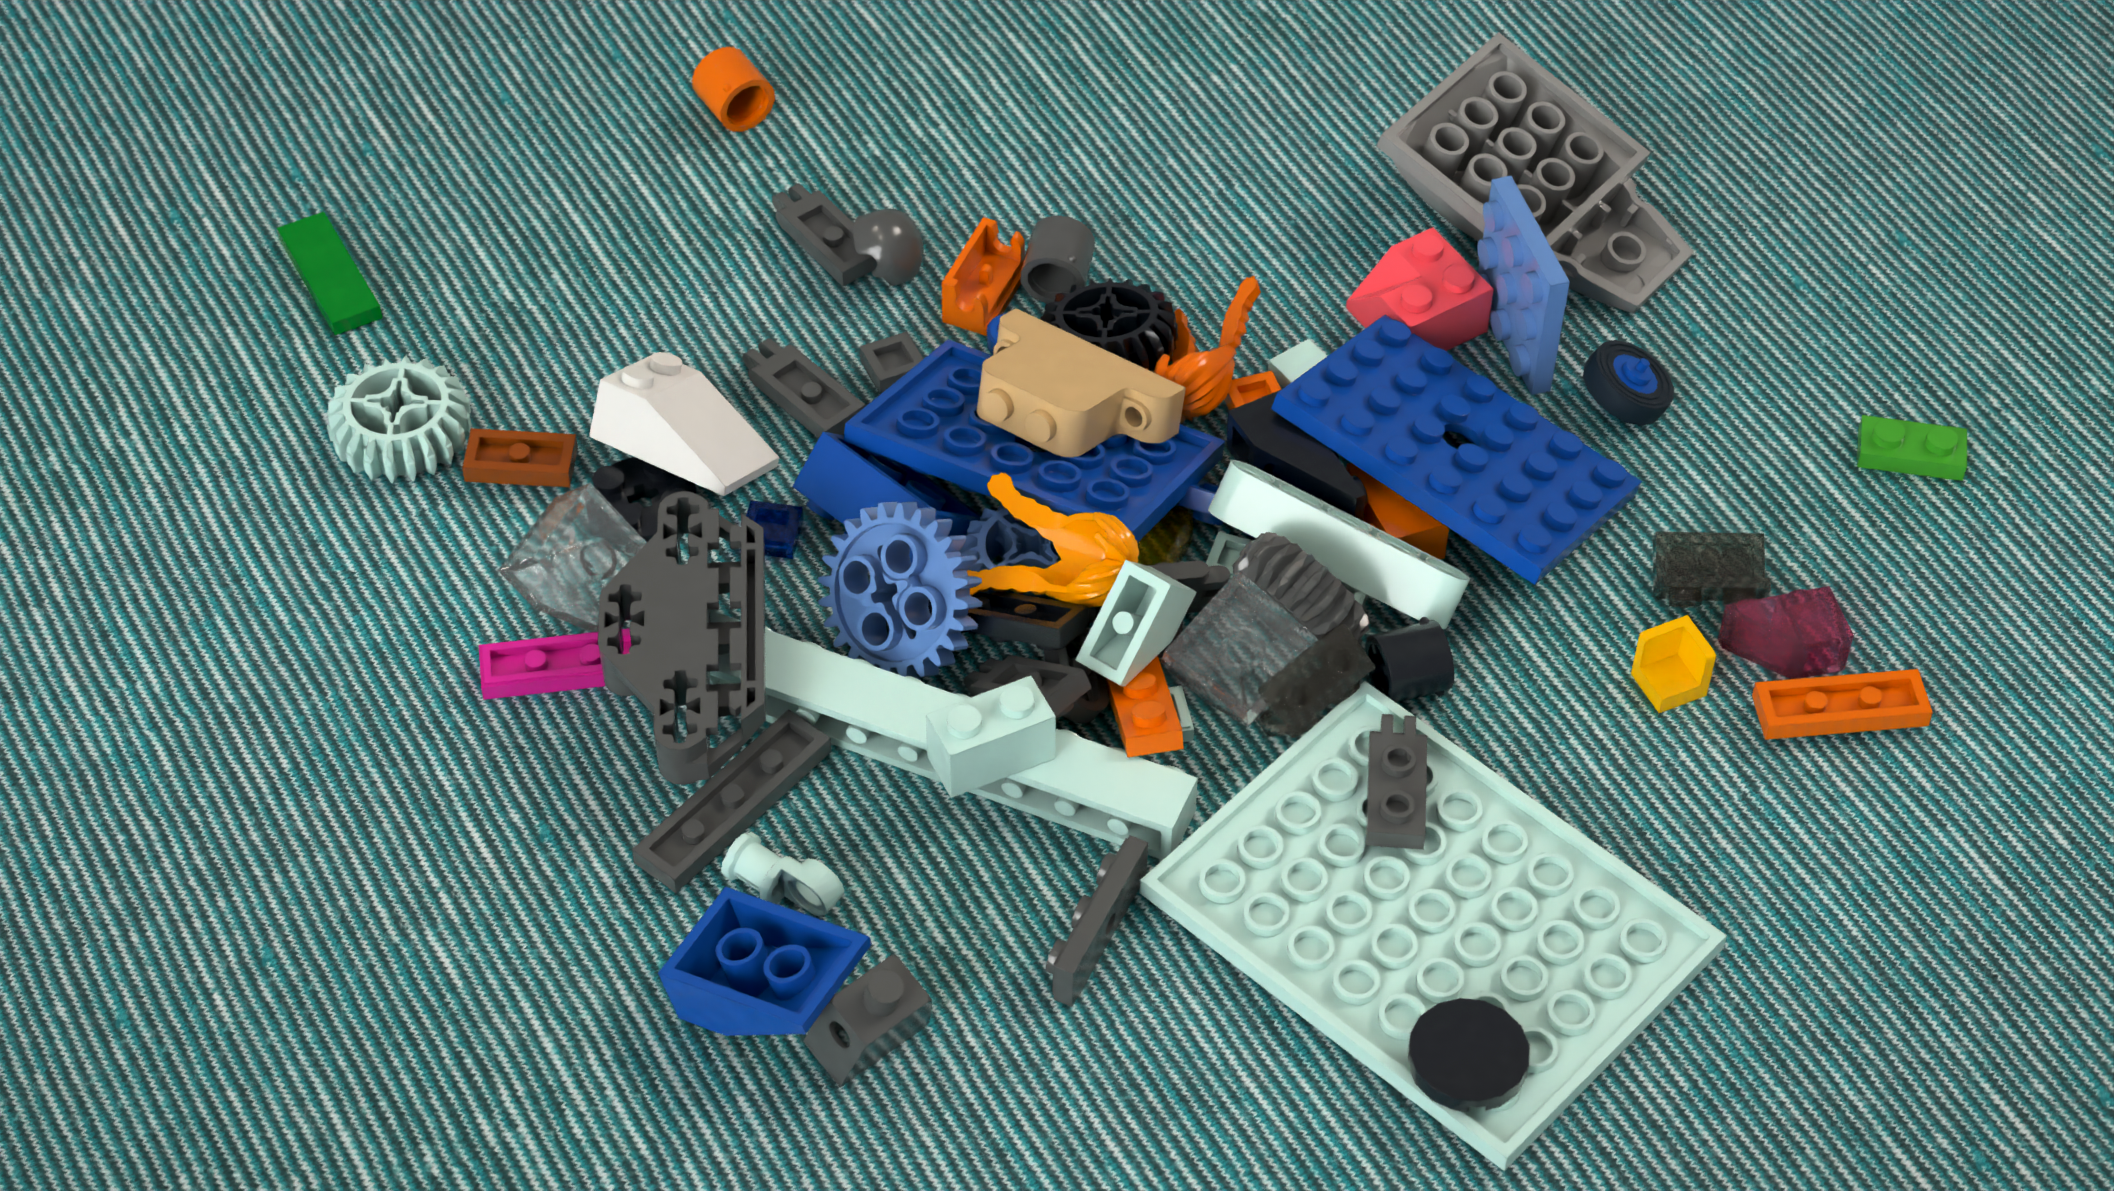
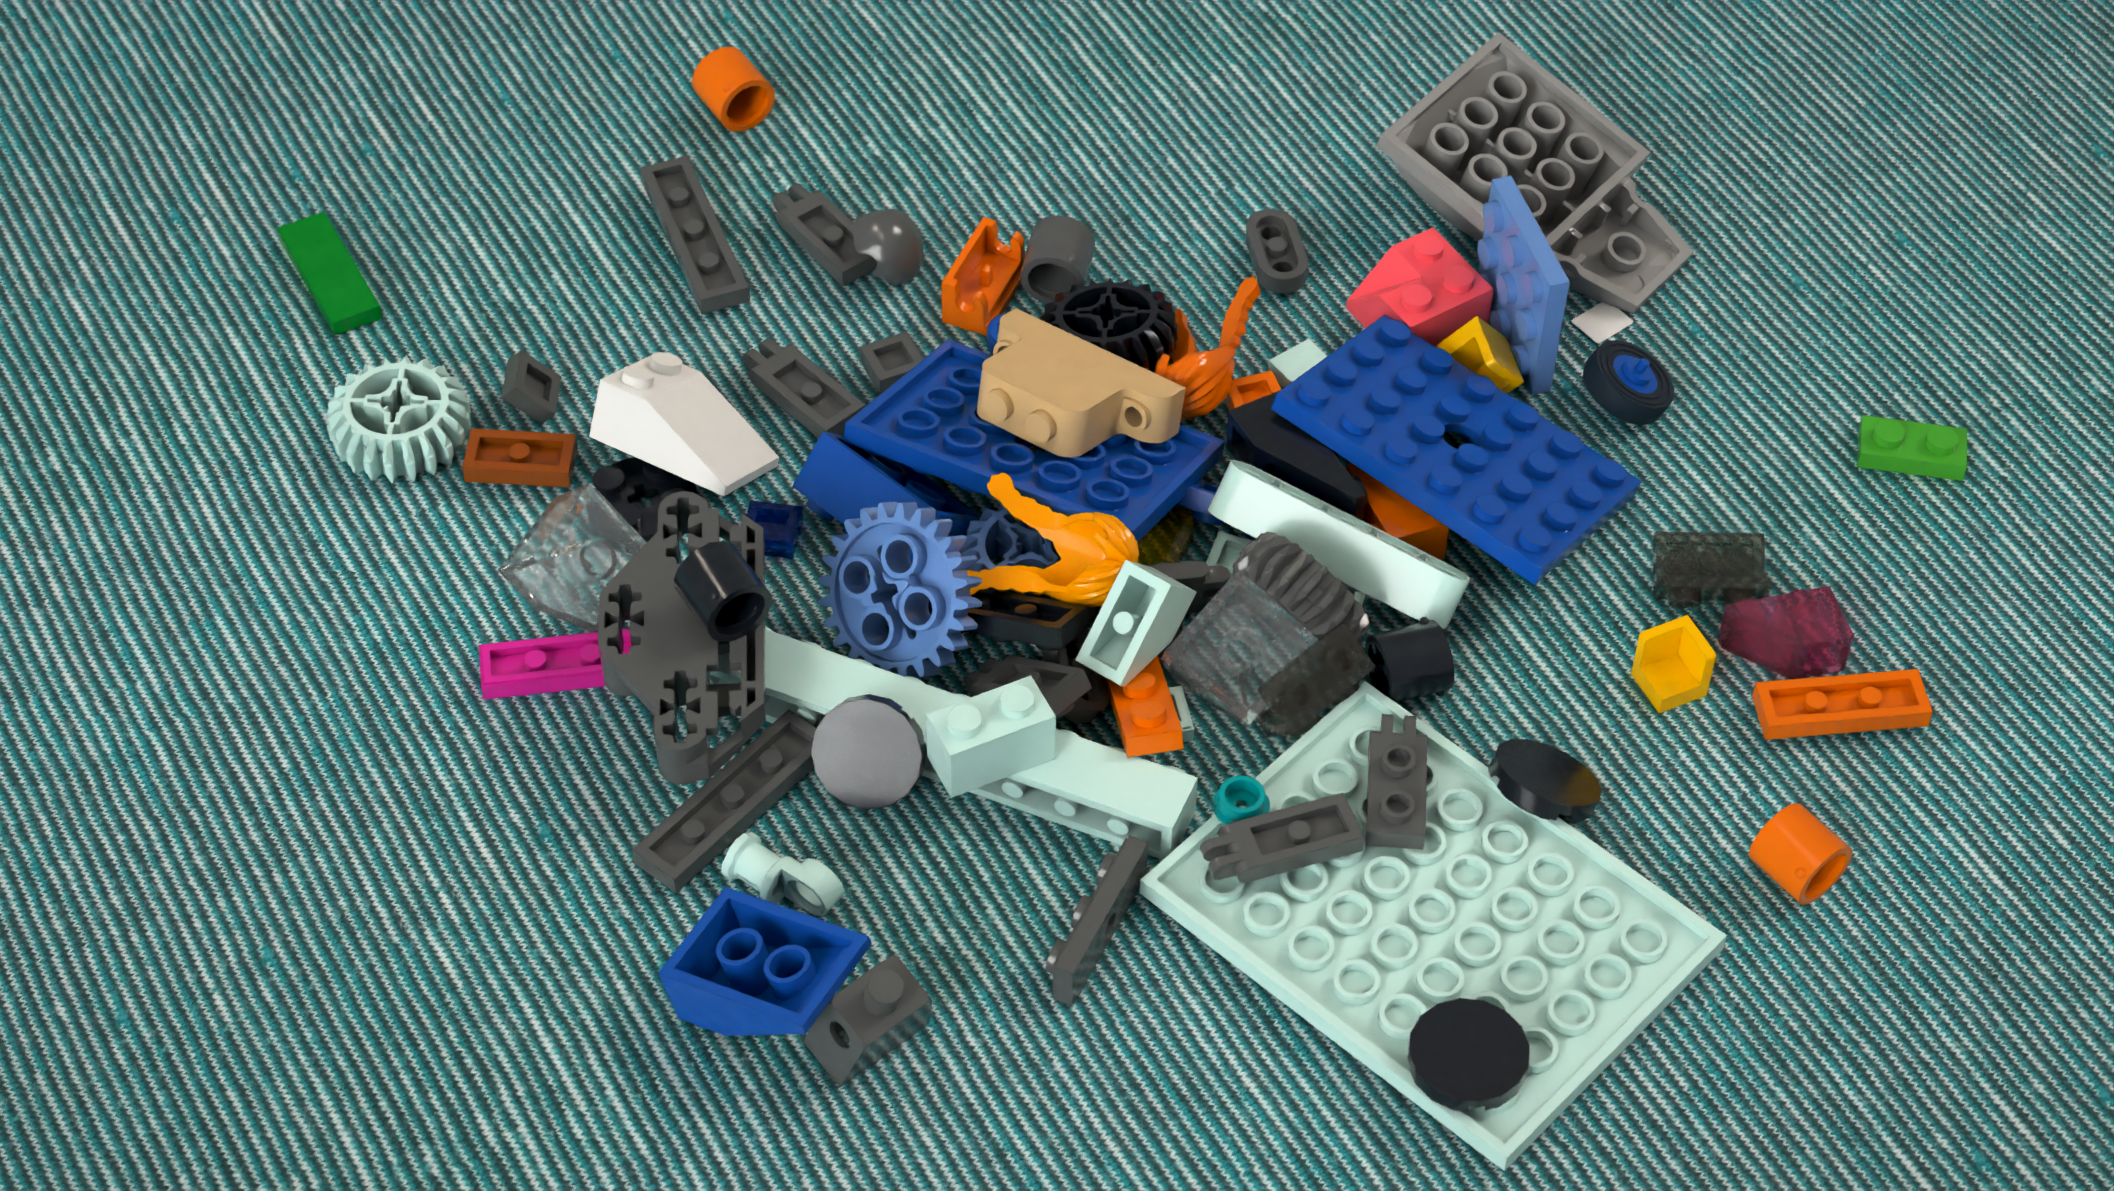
(531, 387): none -> dark grey plate
(695, 235): none -> dark grey plate
(722, 591): none -> black piece
(868, 752): none -> tile
(1240, 791): none -> teal plate
(1276, 251): none -> dark grey plate
(1284, 840): none -> dark grey hinge
(1484, 353): none -> yellow panel
(1544, 780): none -> black tile
(1602, 322): none -> white sticker
(1800, 853): none -> orange piece

